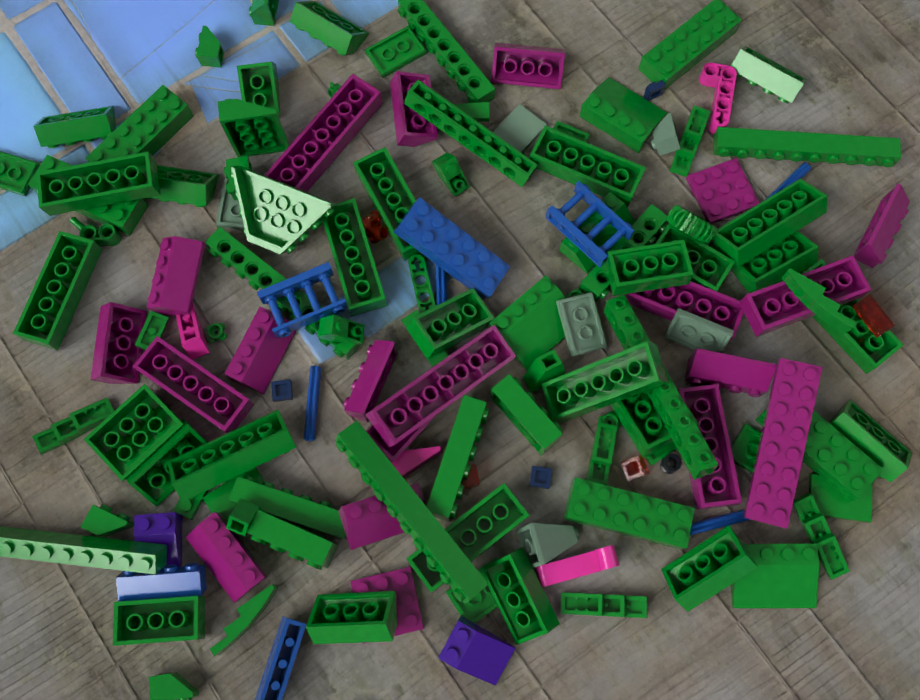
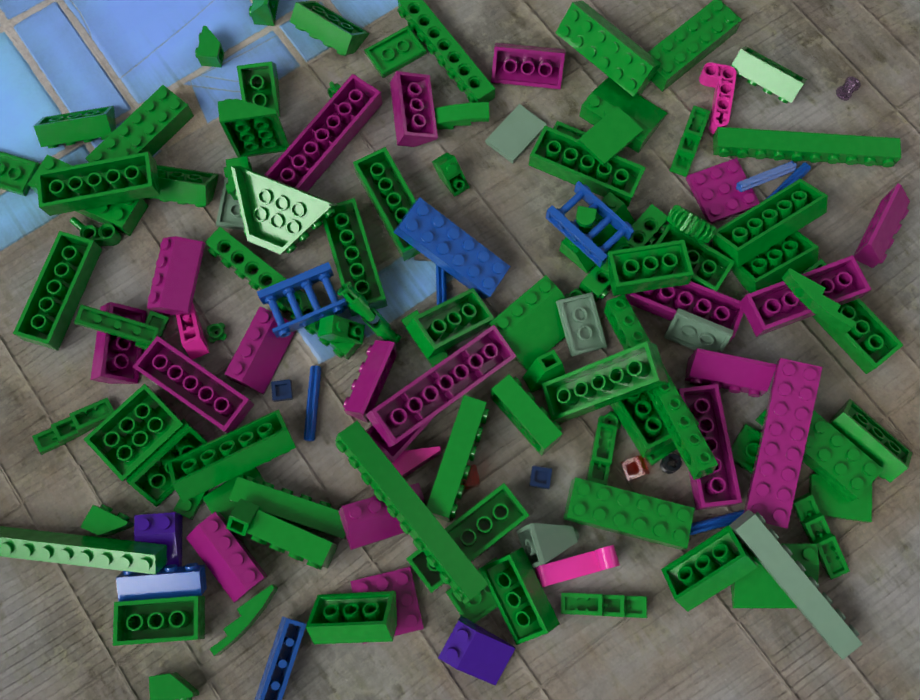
(116, 325): none -> green tile
(360, 305): none -> green piece
(374, 229): clear red plate -> none
(424, 288): green beam -> none
(470, 133): green brick -> none
(585, 216): none -> green tile
(608, 48): none -> green brick
(610, 135): none -> green tile
(654, 90): dark blue plate -> none
(665, 136): sand green slope -> none
(766, 176): none -> blue axle
(796, 585): none -> sand green brick
(845, 92): none -> clear purple bush
(873, 315): clear red plate -> none

